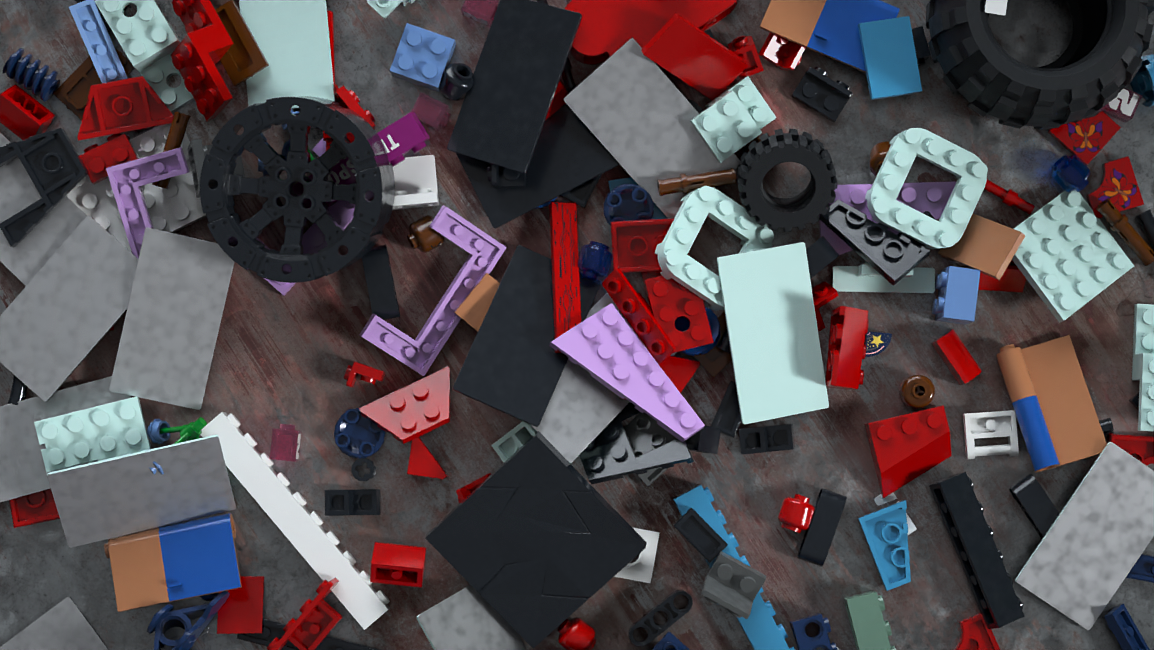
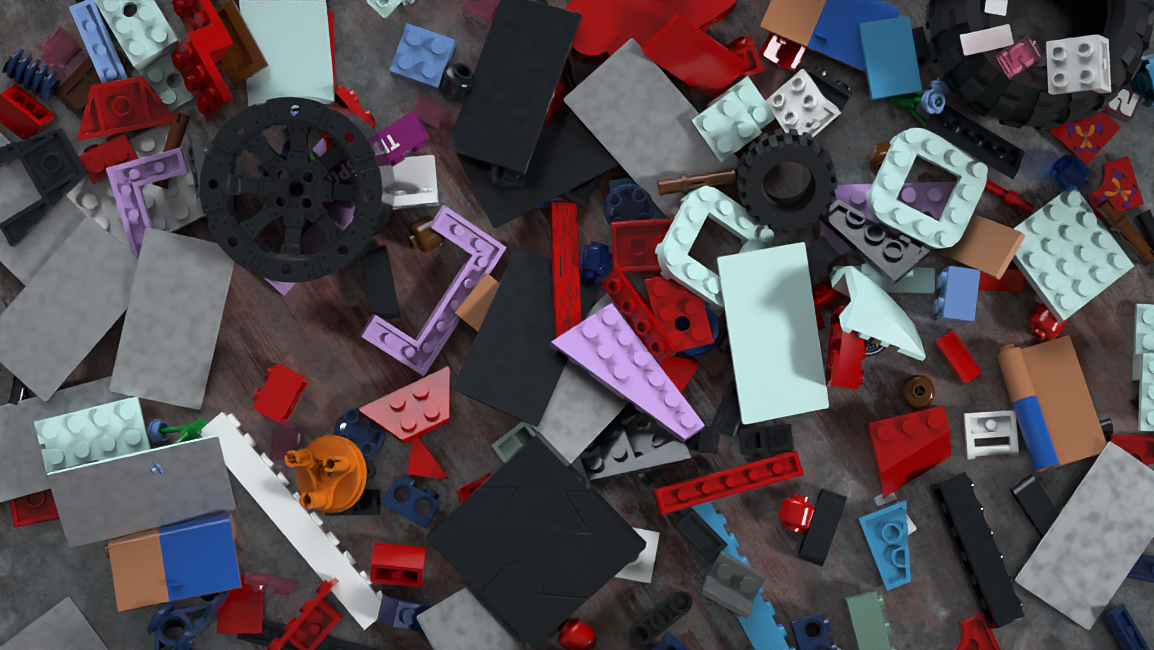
(59, 49): none -> clear pink brick
(279, 393): none -> red brick
(281, 585): none -> clear pink plate
(329, 473): none -> orange piece
(367, 373): red bracket -> none
(401, 613): none -> dark blue hinge
(409, 507): none -> dark blue brick
(728, 482): none -> red tile
(802, 105): none -> white bracket
(875, 313): none -> light aqua wedge
(931, 101): none -> plant
(976, 140): none -> black tile
(986, 39): none -> white sticker
(1019, 57): none -> clear pink brick
(1044, 323): none -> red head
(1078, 65): none -> white bracket

